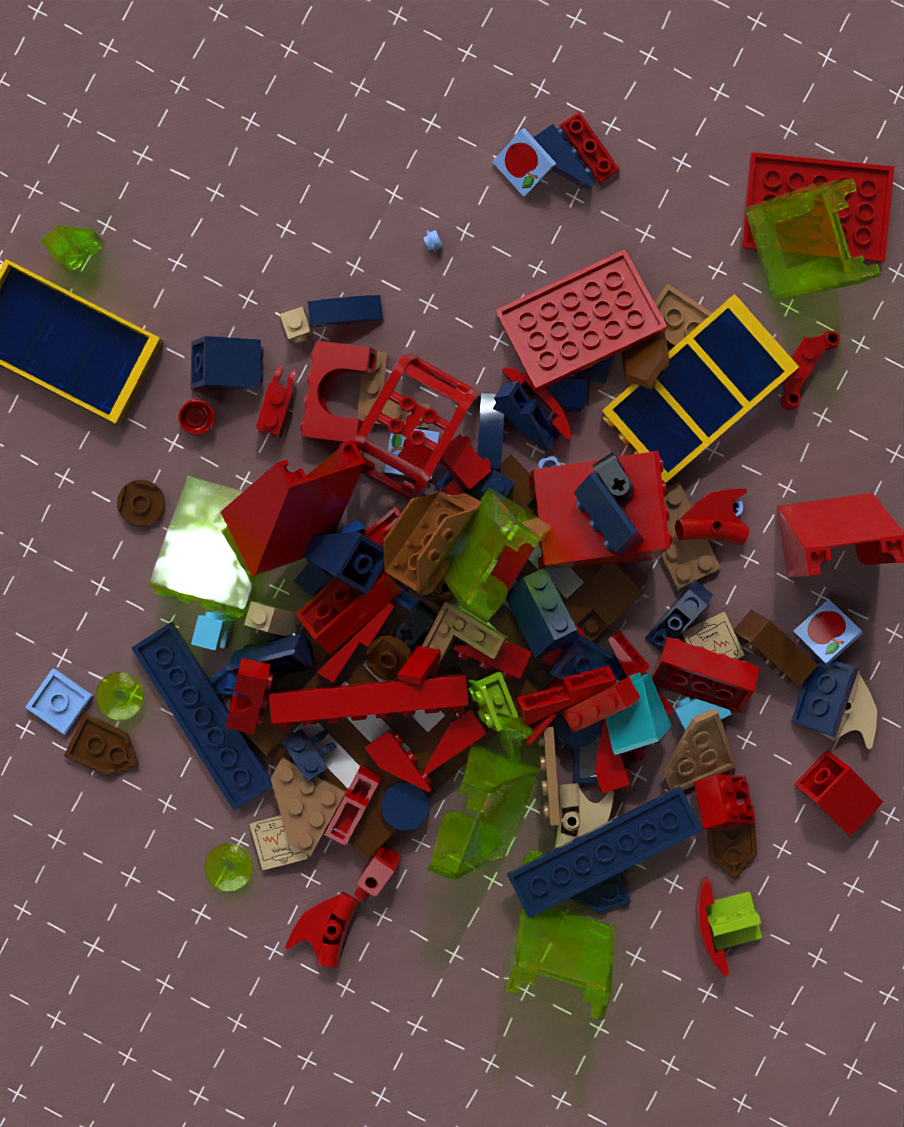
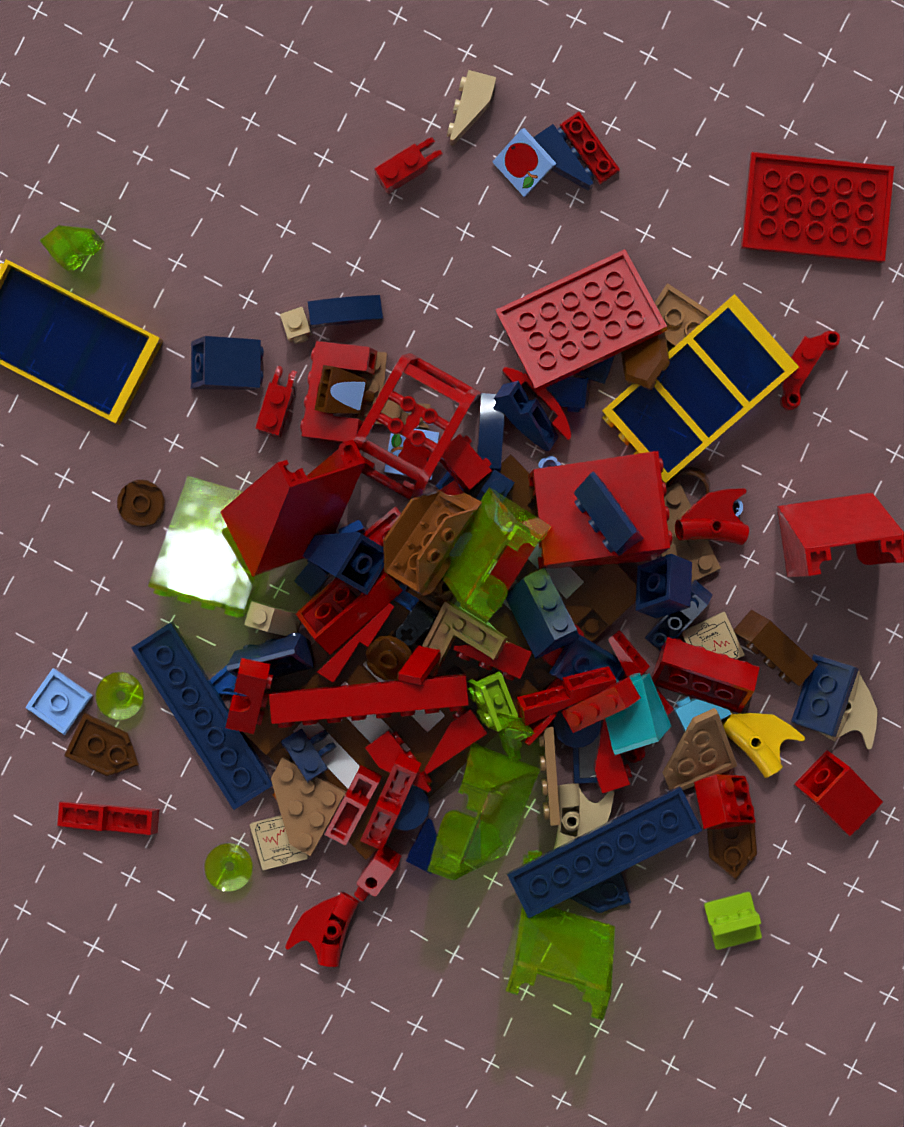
(108, 817): none -> red slope
(196, 417): red hair -> none
(212, 630): medium azure arch -> none
(341, 392): none -> reddish brown torso
(390, 801): none -> red slope
(406, 165): none -> red hinge
(423, 846): none -> clear blue slope
(433, 241): light blue plate -> none
(475, 100): none -> tan slope
(613, 474): black piece -> none
(663, 586): none -> dark blue brick
(693, 471): none -> reddish brown helmet
(703, 899): red slope -> none
(768, 731): none -> yellow pin
(804, 241): clear neon green windscreen -> none
(828, 632): tile -> none

